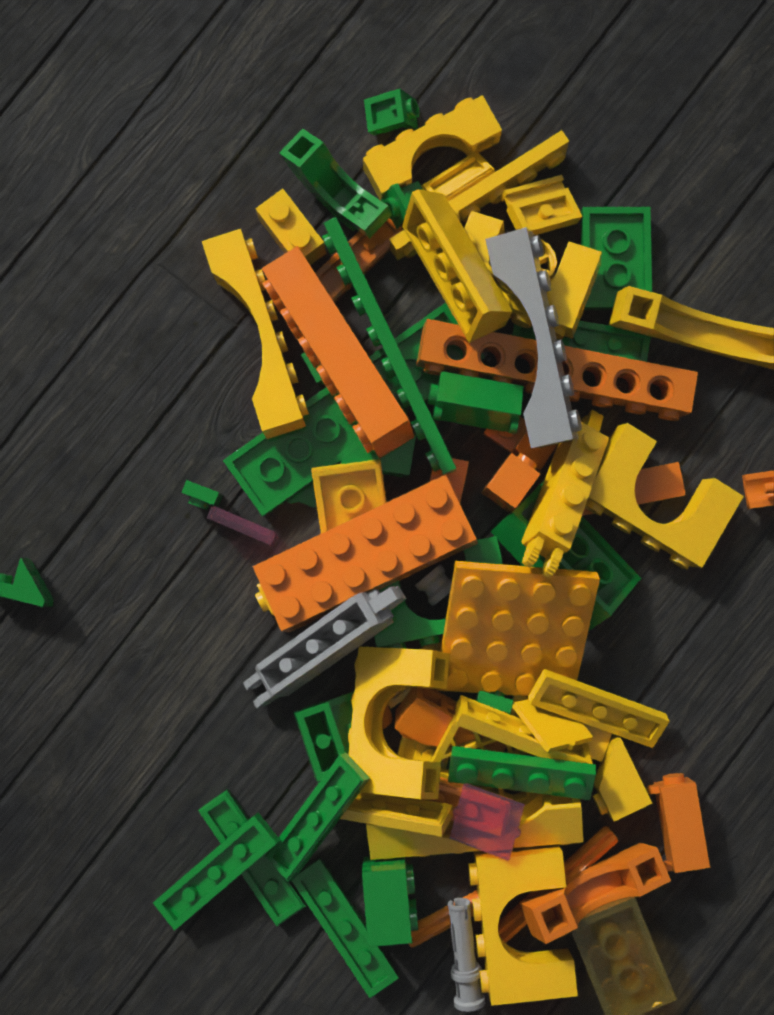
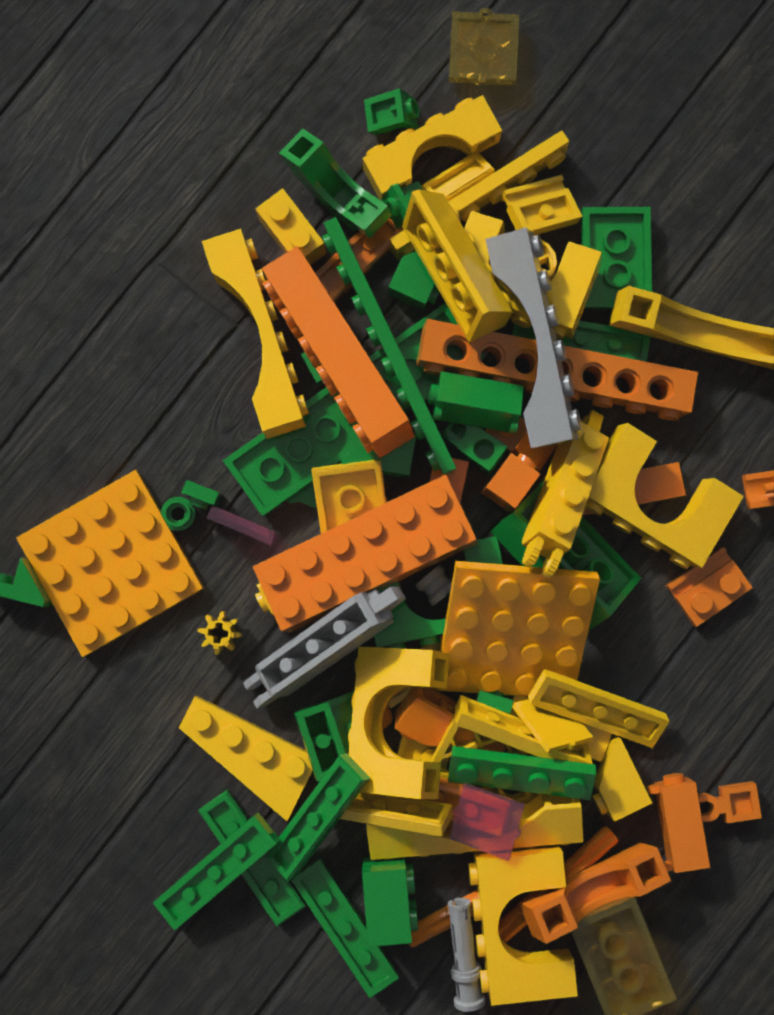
(110, 563): none -> light orange plate
(168, 509): none -> green plate
(227, 626): none -> yellow gear
(255, 756): none -> yellow wing
(413, 283): none -> green slope
(475, 445): none -> green leg
(483, 48): none -> clear yellow plate
(710, 588): none -> orange plate
(735, 801): none -> orange plate

